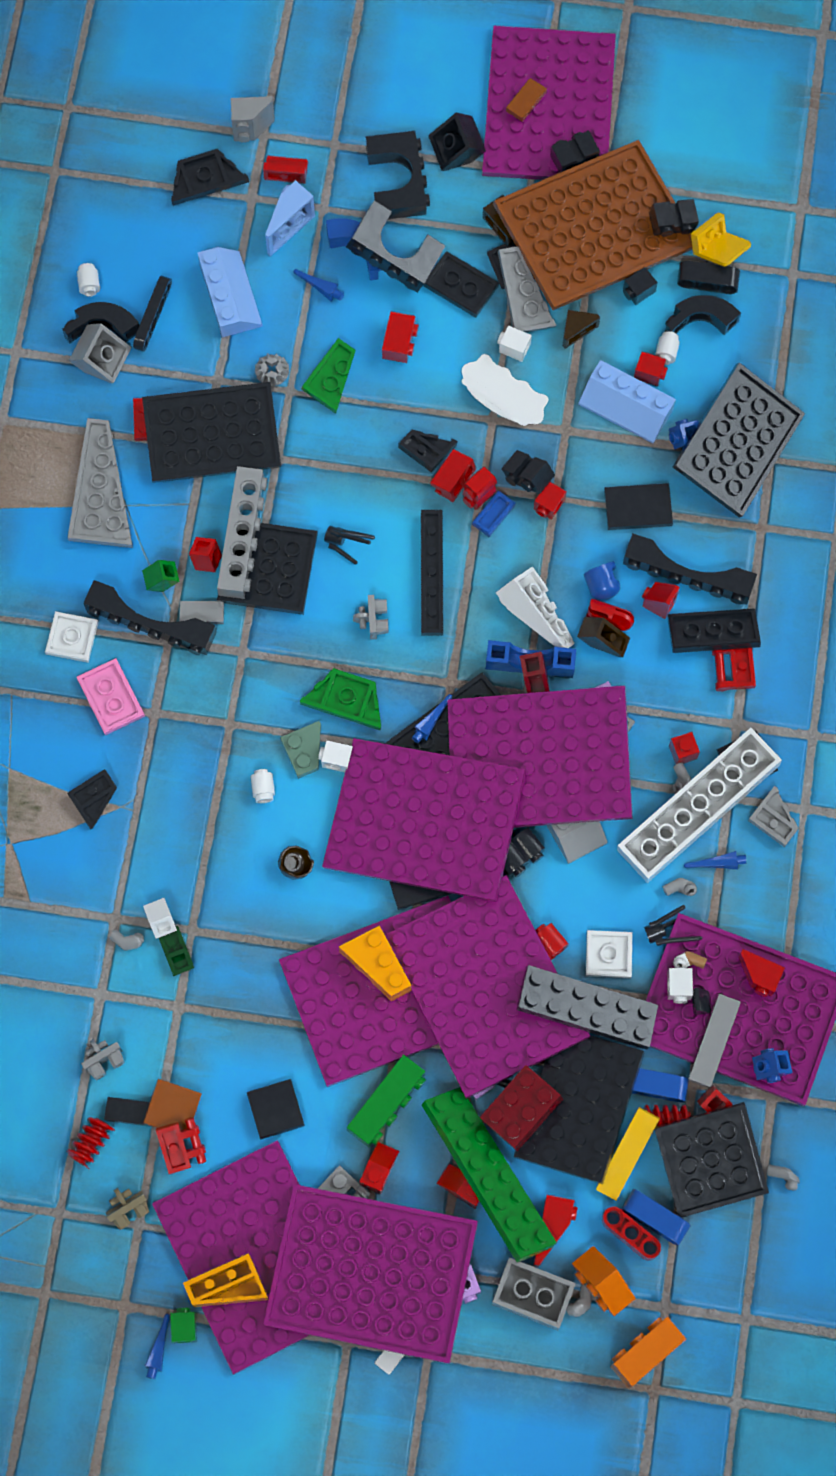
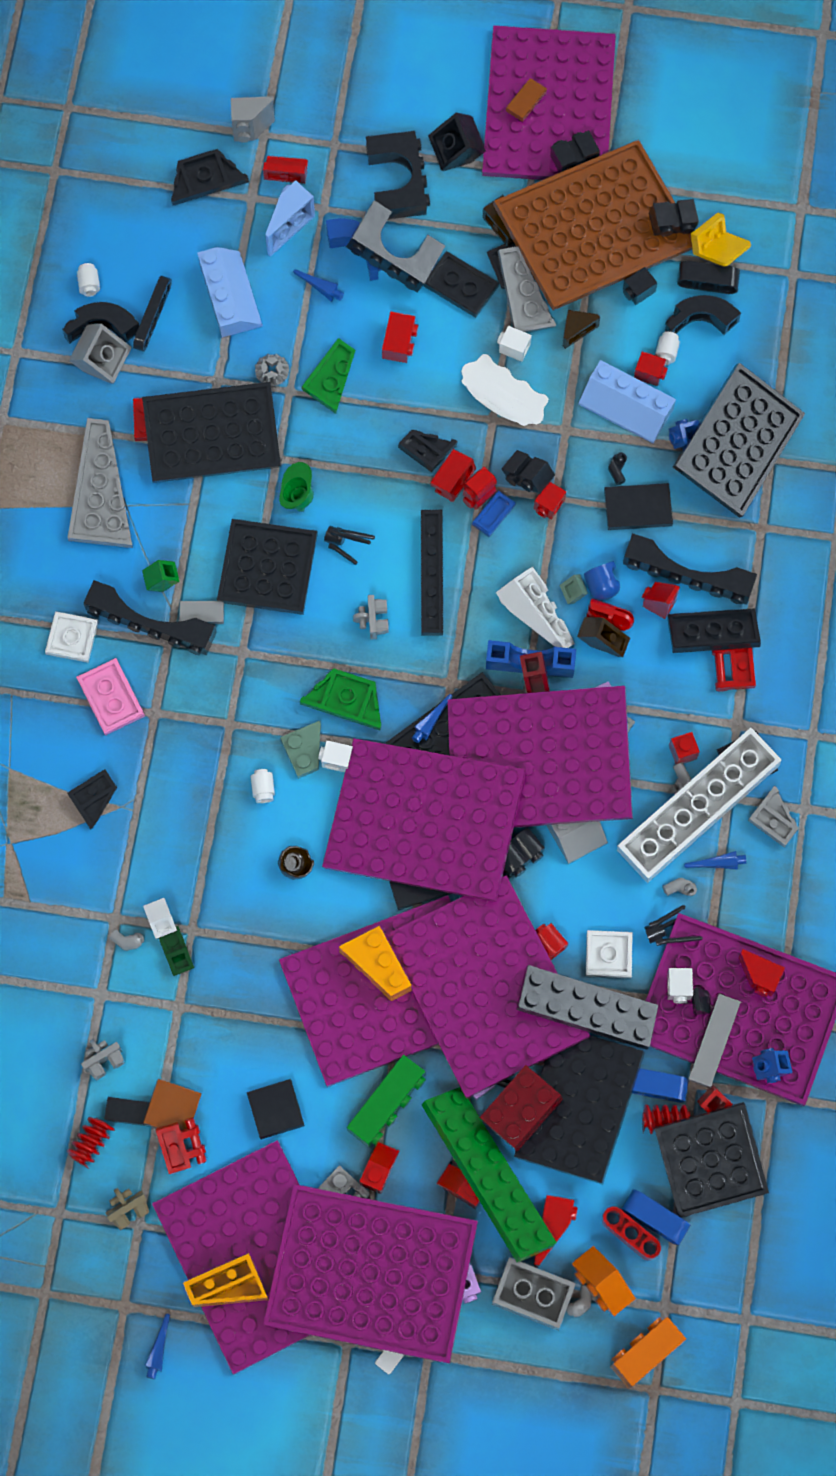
(183, 1326): green brick -> none
(205, 554): red brick -> none
(245, 480): light grey brick -> none
(296, 487): none -> green piece
(573, 589): none -> sand green plate
(615, 467): none -> black arm
(628, 1153): yellow tile -> none
(689, 958): arm -> none
(785, 1173): light grey arm -> none

